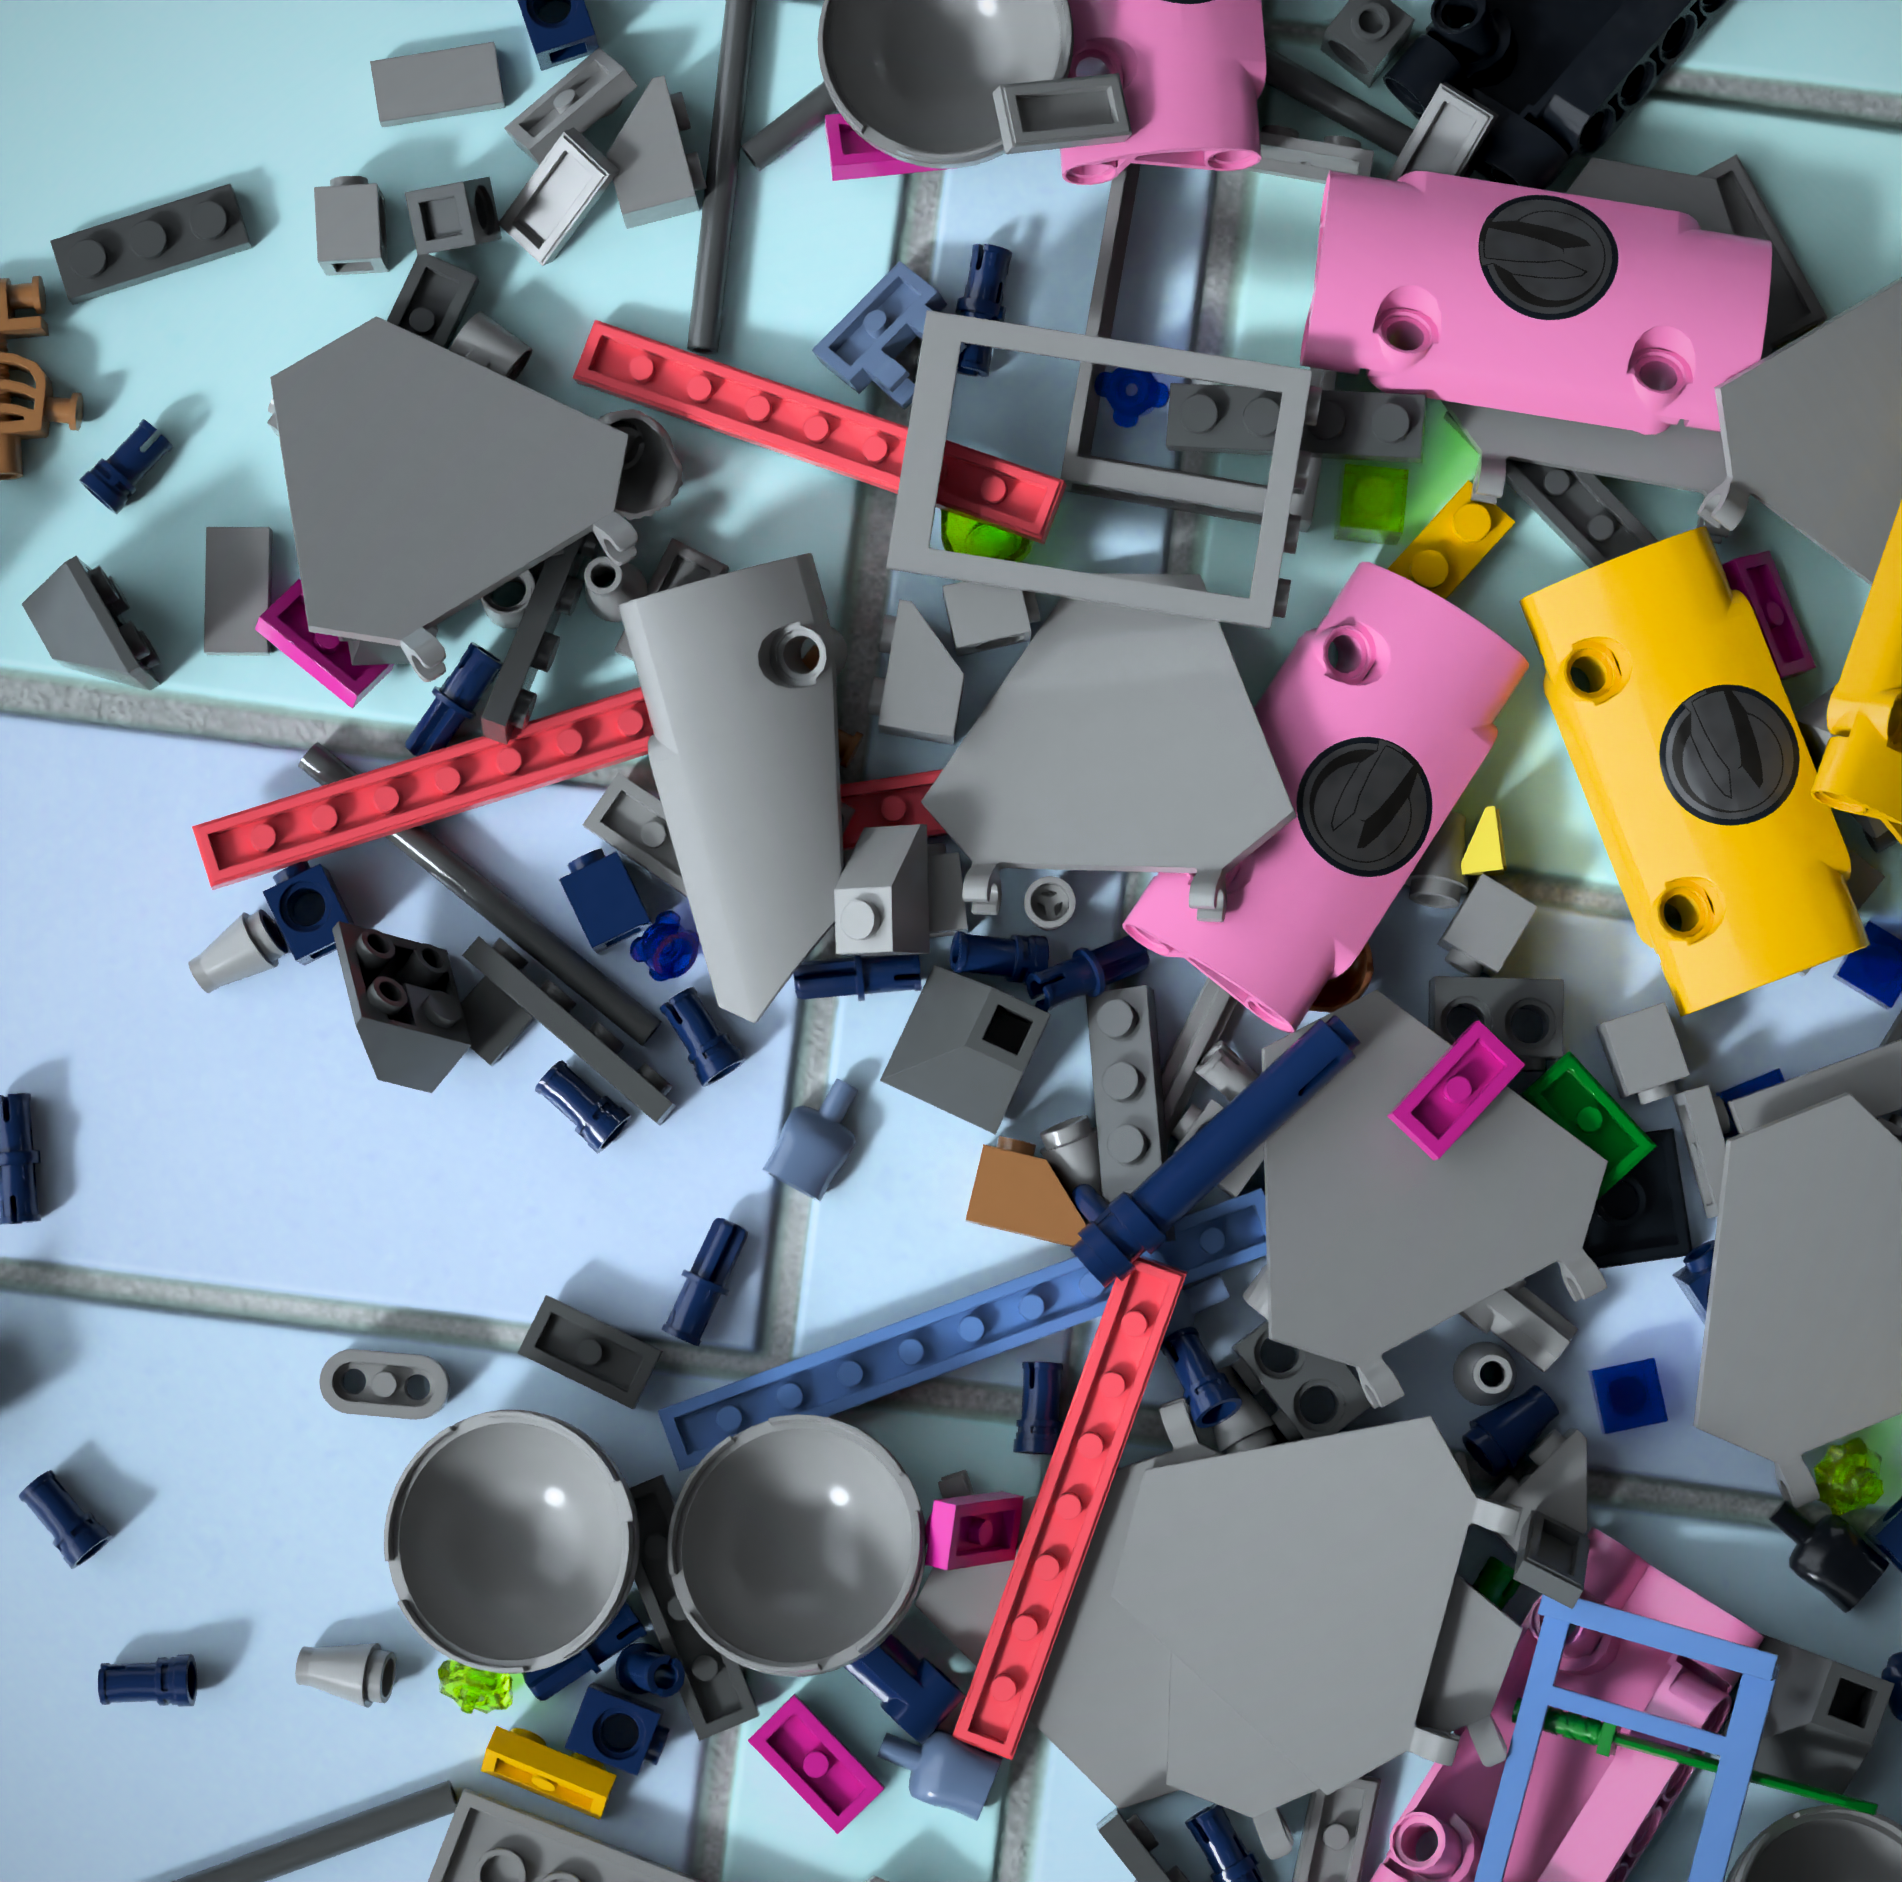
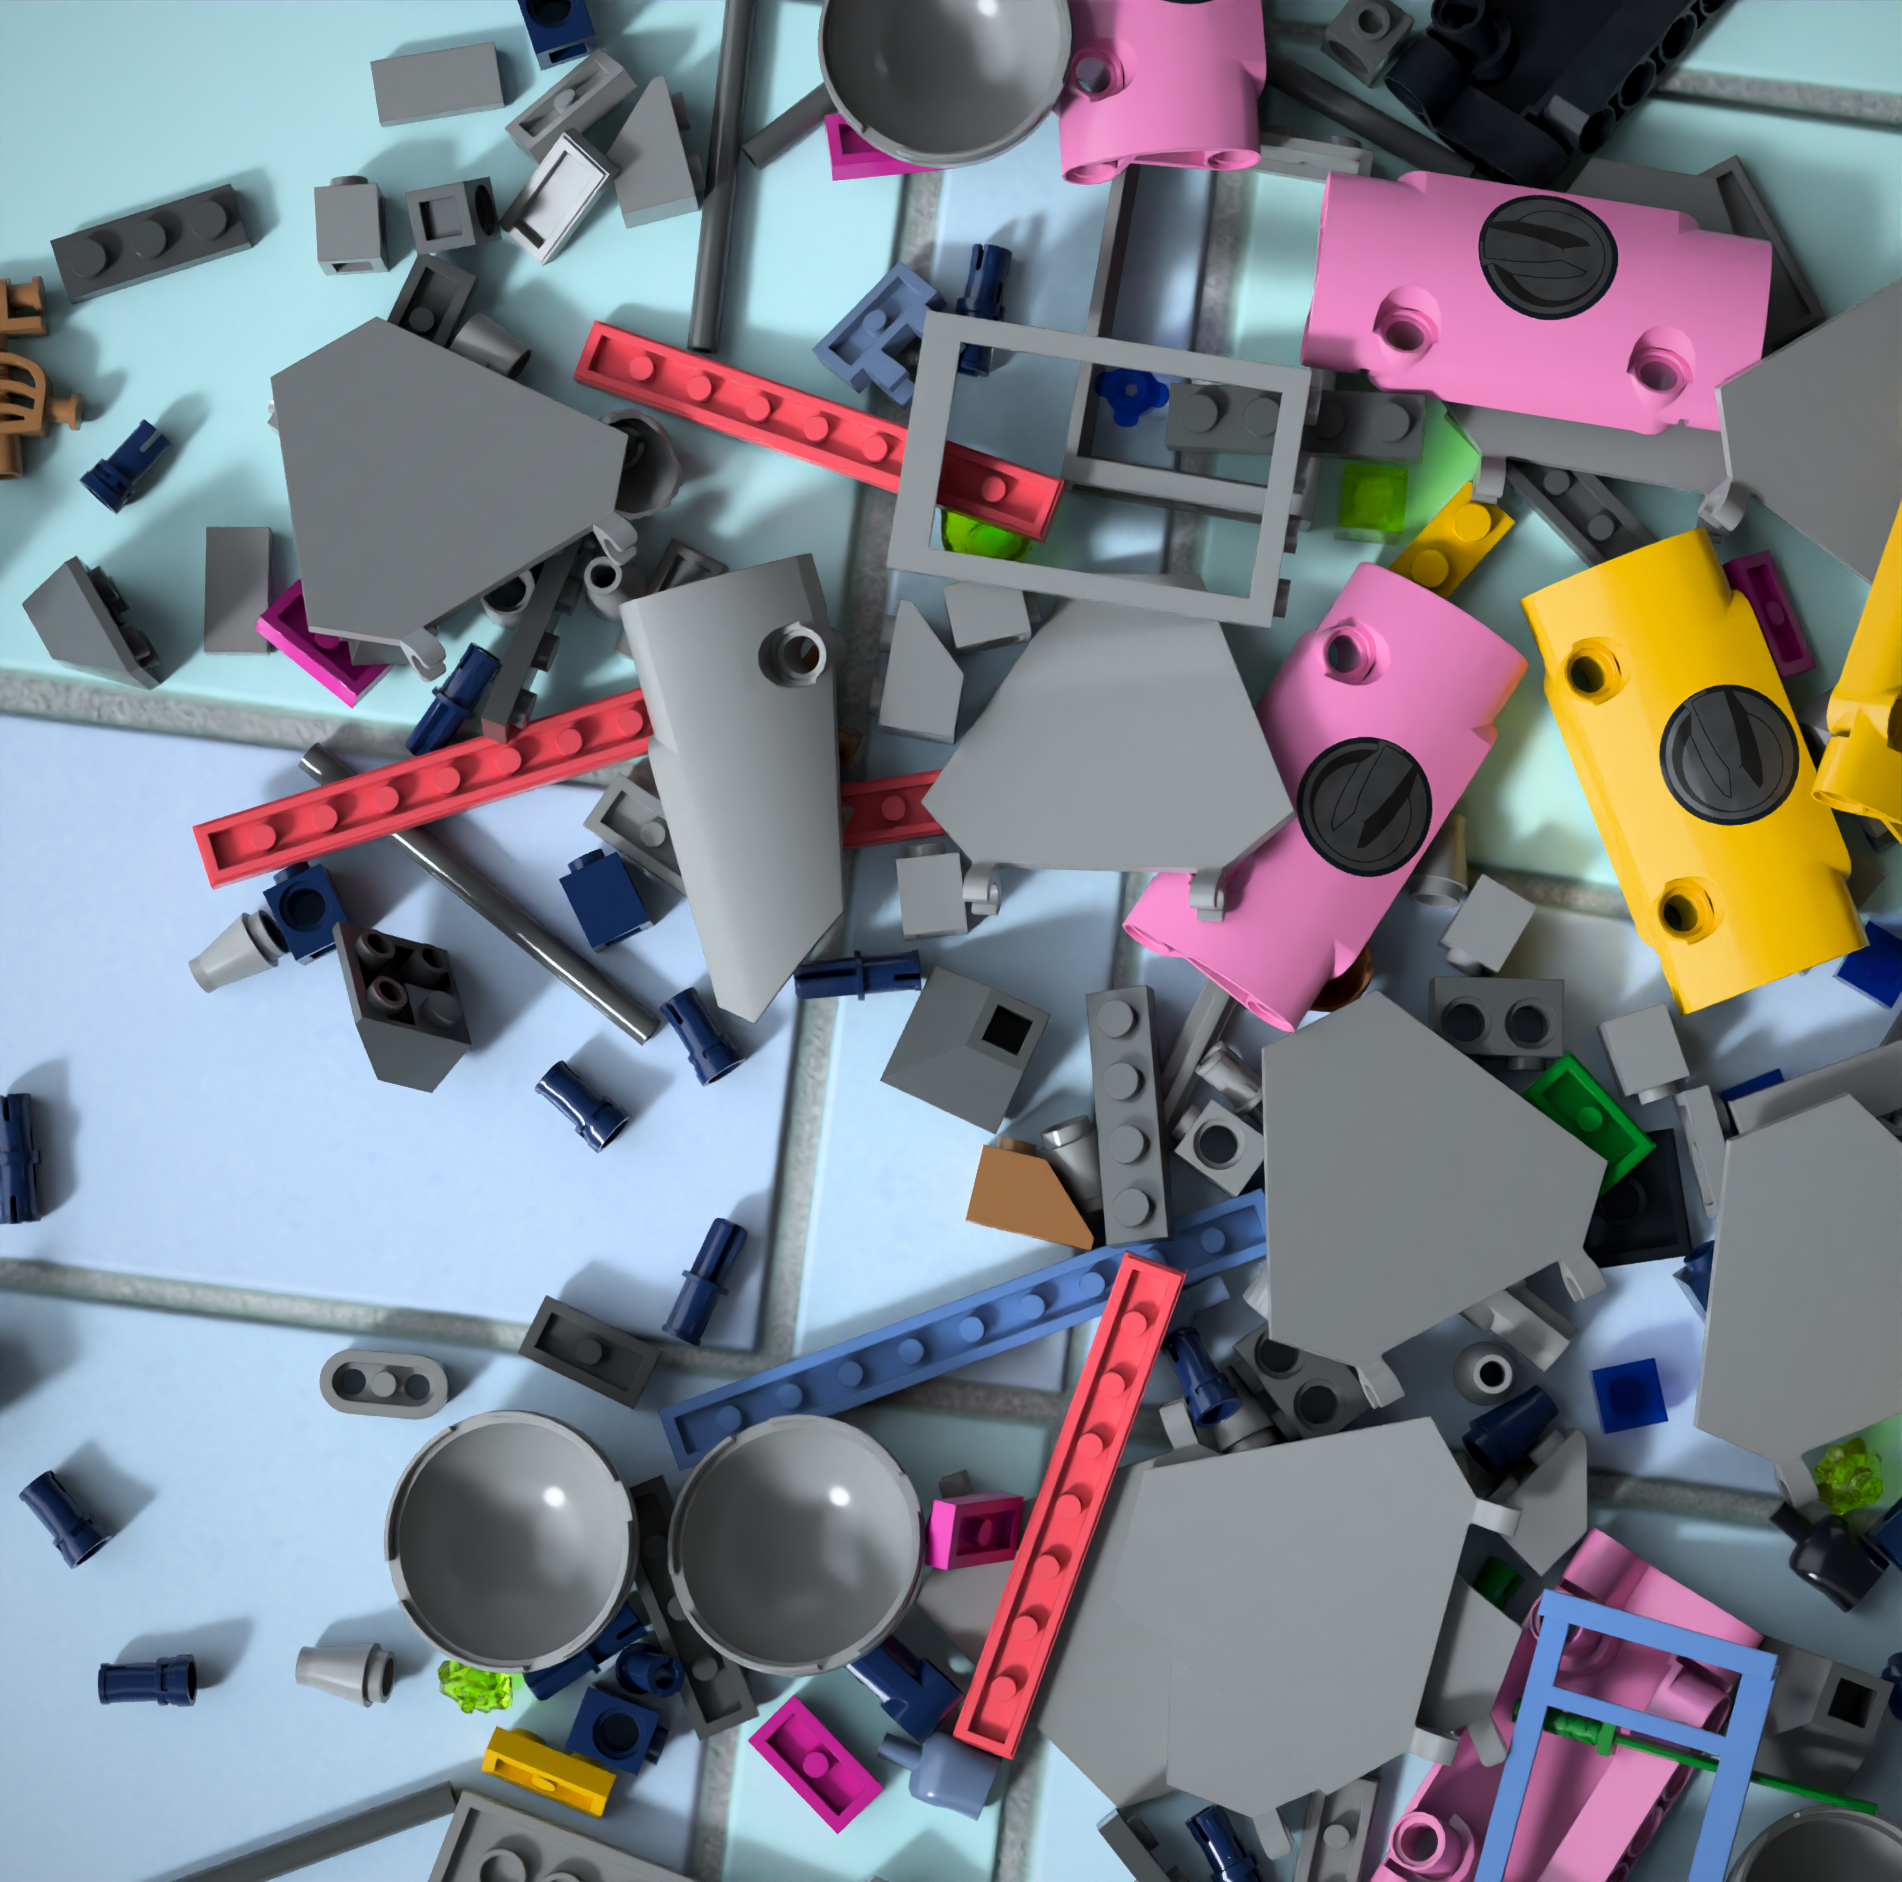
(493, 1020): dark grey tile -> none
(552, 1010): dark grey plate -> none
(666, 947): clear blue plate -> none
(814, 1143): sand blue piece -> none
(884, 894): light grey slope -> none
(999, 956): dark blue pin -> none
(1039, 1421): dark blue pin -> none
(1049, 903): light grey pin -> none
(1062, 113): light grey tile -> none
(1087, 972): dark blue axle -> none
(1140, 1219): dark blue cylinder -> none
(1445, 135): light grey tile -> none
(1456, 1090): dark pink plate -> none
(1486, 848): light yellow slope -> none
(1552, 1558): dark grey tile -> none

